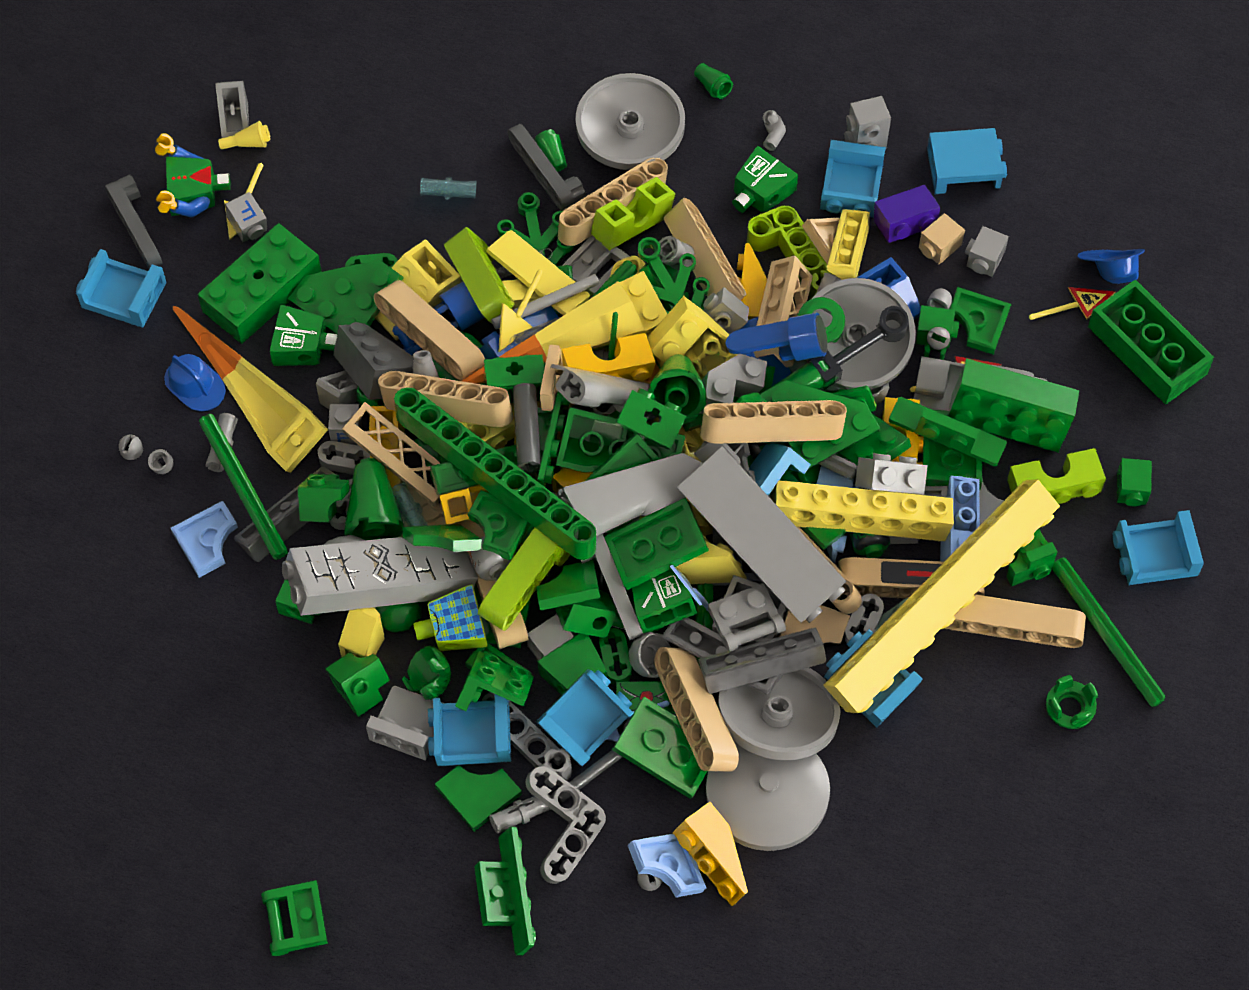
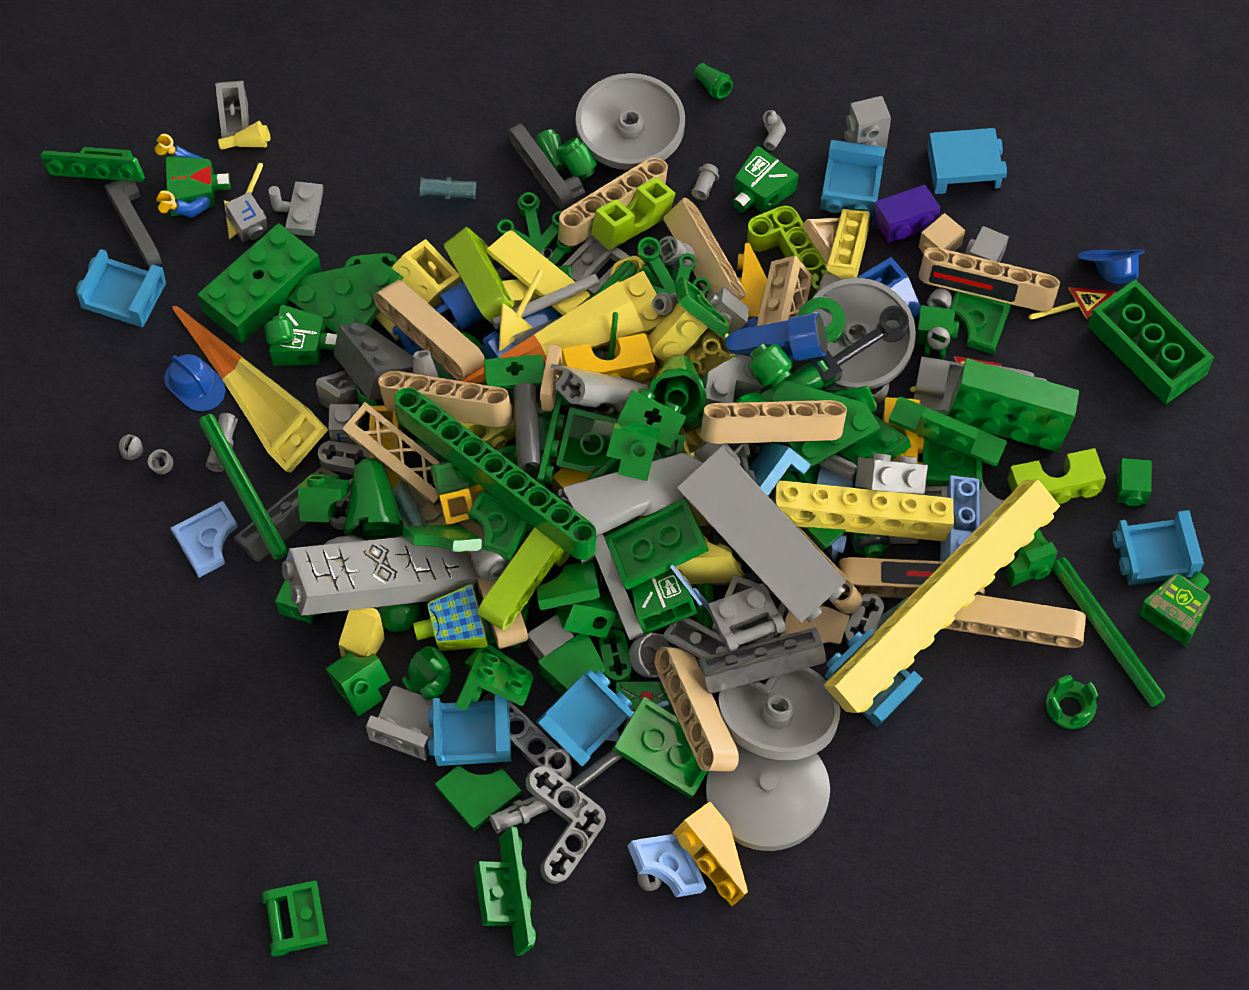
(94, 163): none -> green bracket
(279, 331): none -> green piece
(302, 209): none -> light grey plate
(577, 158): none -> green brick
(634, 447): none -> green brick
(664, 303): none -> light grey pin
(696, 303): none -> green tile
(707, 176): none -> light grey pin
(770, 365): none -> green head
(989, 279): none -> tan beam
(1178, 606): none -> green torso

